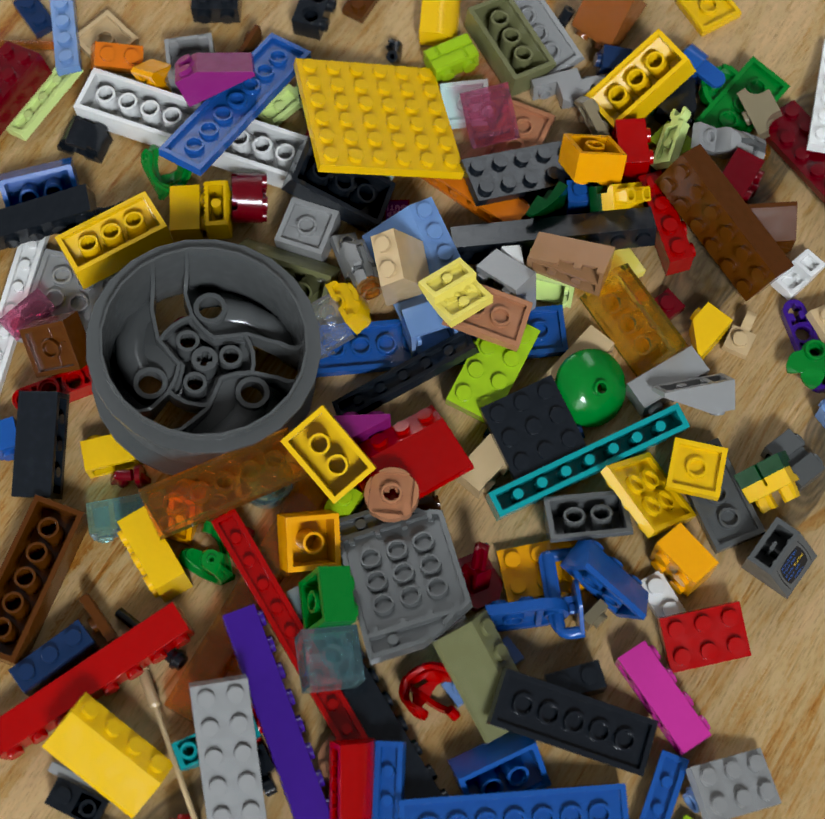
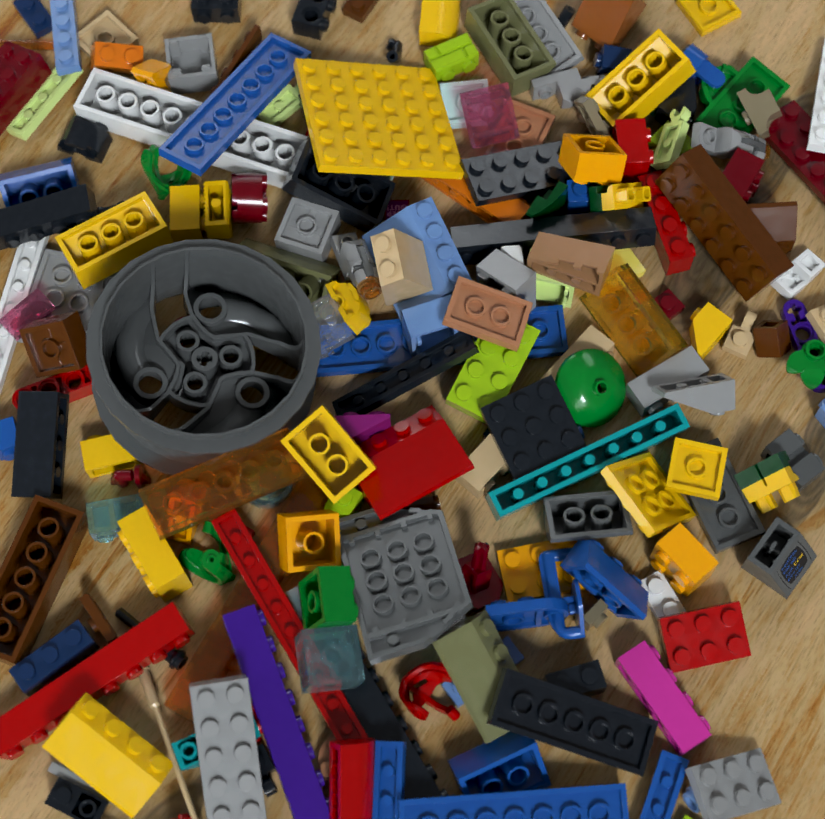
(211, 73): magenta slope -> none
(391, 510): nougat plate -> none
(455, 292): light yellow slope -> none
(772, 338): none -> reddish brown panel

